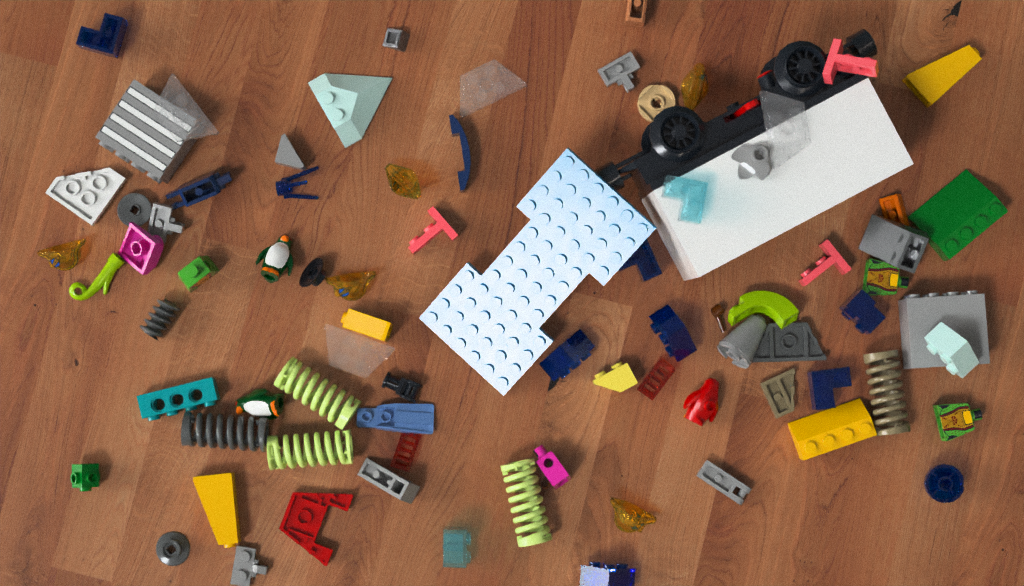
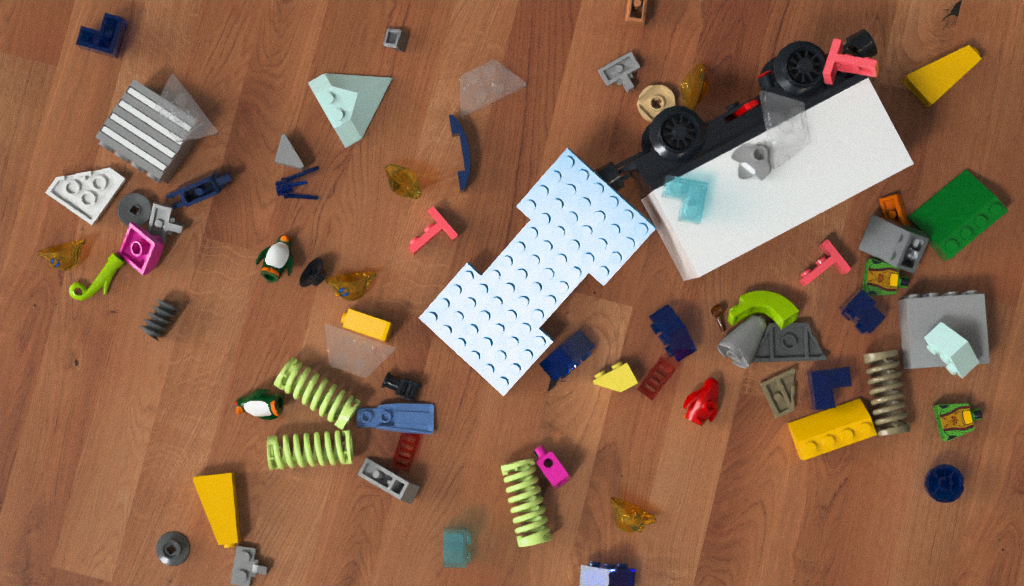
(85, 476): green brick -> none
(148, 401): teal brick -> none
(197, 272): bright green torso -> none
(260, 441): dark grey piece -> none
(305, 517): red wing -> none
(644, 261): clear blue brick -> none
(722, 482): light grey plate -> none

